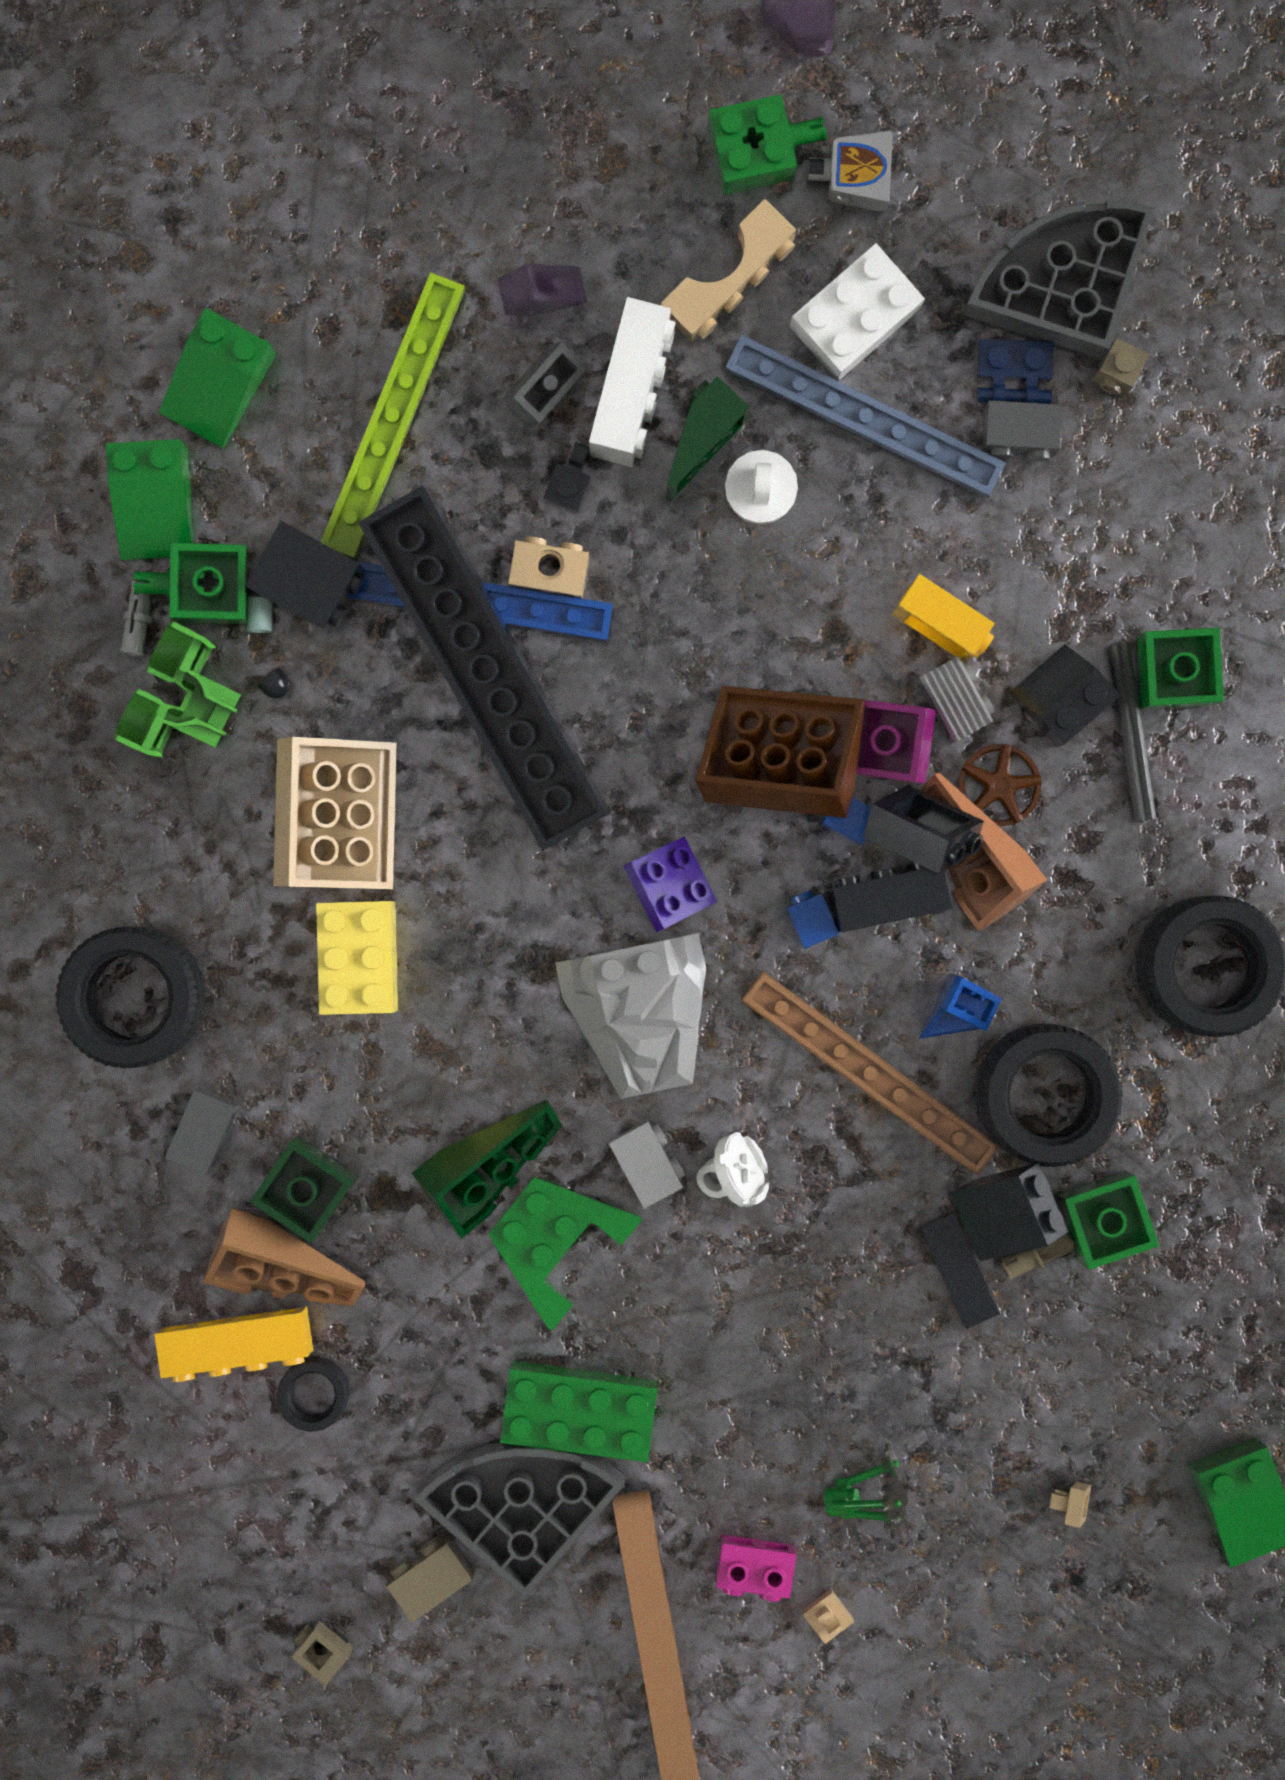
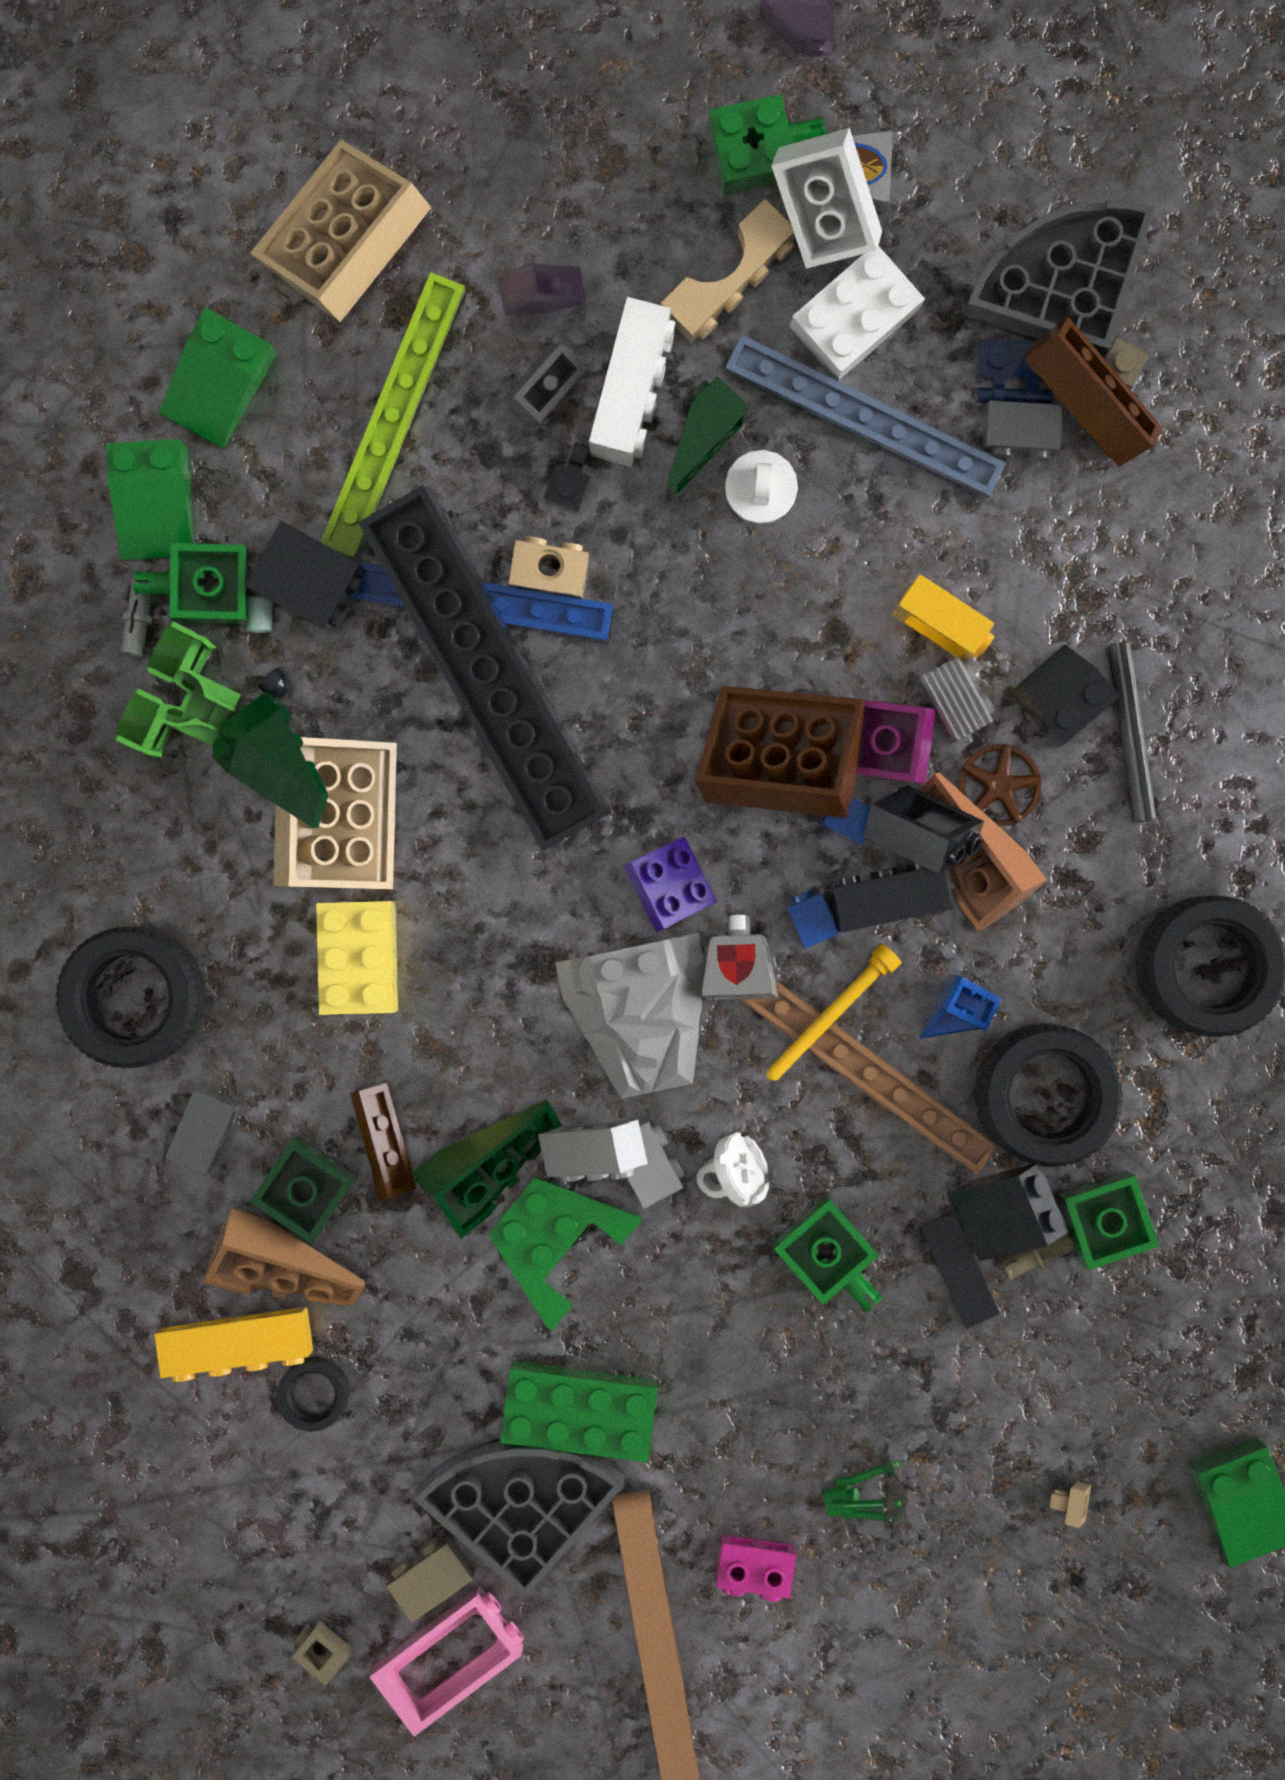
(268, 758): none -> dark green wedge
(341, 229): none -> tan slope
(383, 1141): none -> reddish brown plate
(421, 1712): none -> bright pink piece
(593, 1150): none -> light grey brick
(739, 965): none -> light grey torso
(827, 198): none -> white brick
(828, 1616): tan tile -> none
(840, 1269): none -> green brick
(881, 963): none -> yellow piece
(1093, 392): none -> reddish brown brick
(1180, 668): green brick -> none

